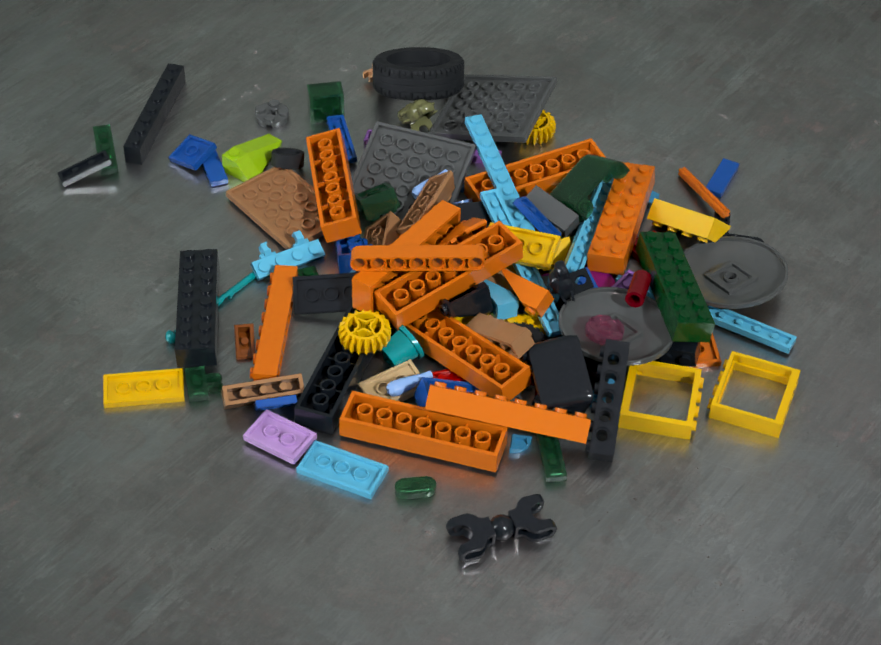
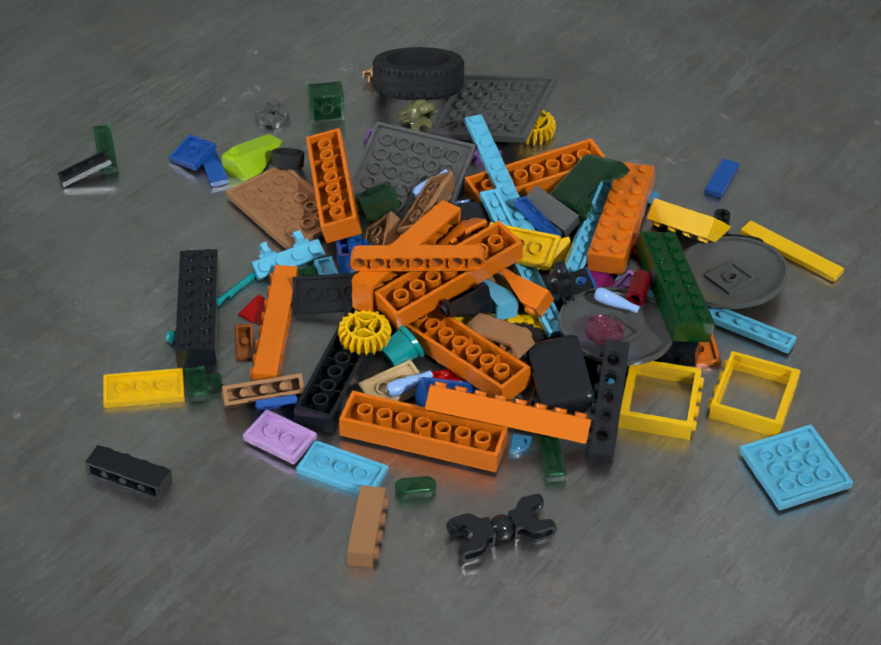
(129, 472): none -> black brick
(154, 114): black brick -> none
(254, 310): none -> red piece
(325, 266): none -> medium azure plate
(338, 121): blue plate -> none
(366, 526): none -> medium nougat brick
(610, 298): none -> light blue piece
(703, 192): orange axle -> none
(794, 252): none -> yellow tile
(795, 467): none -> medium azure plate

